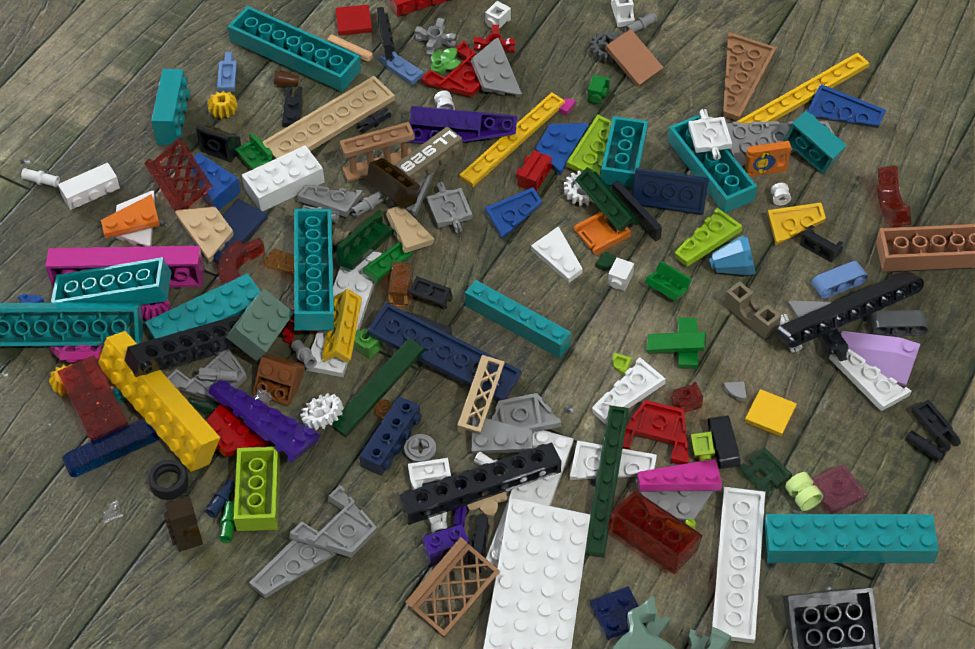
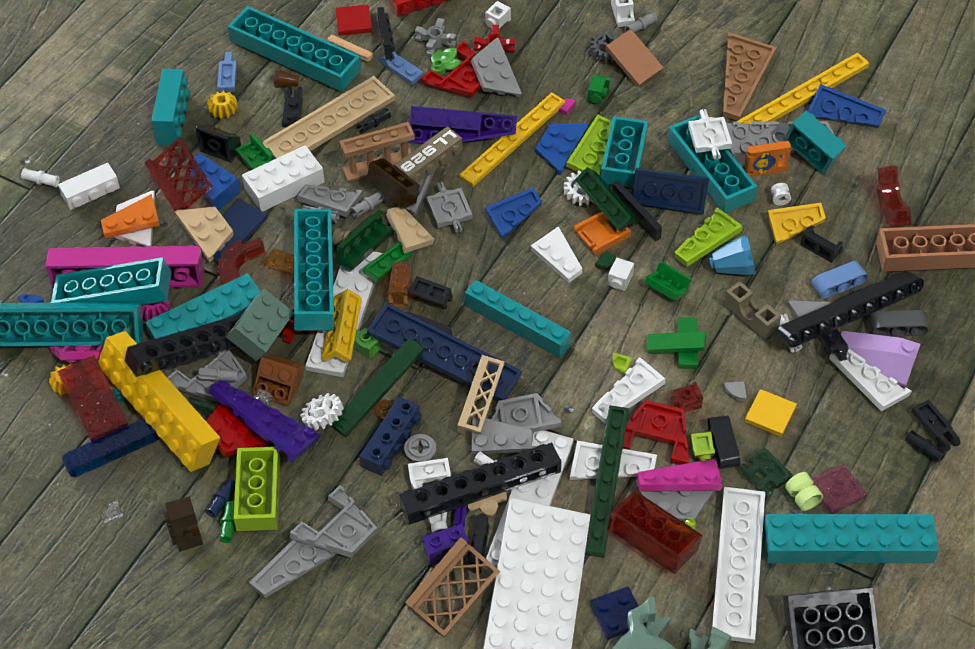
(170, 492): black tyre -> none
(304, 354): light grey pin -> none
(444, 100): white wheel -> none
(534, 170): red brick -> none

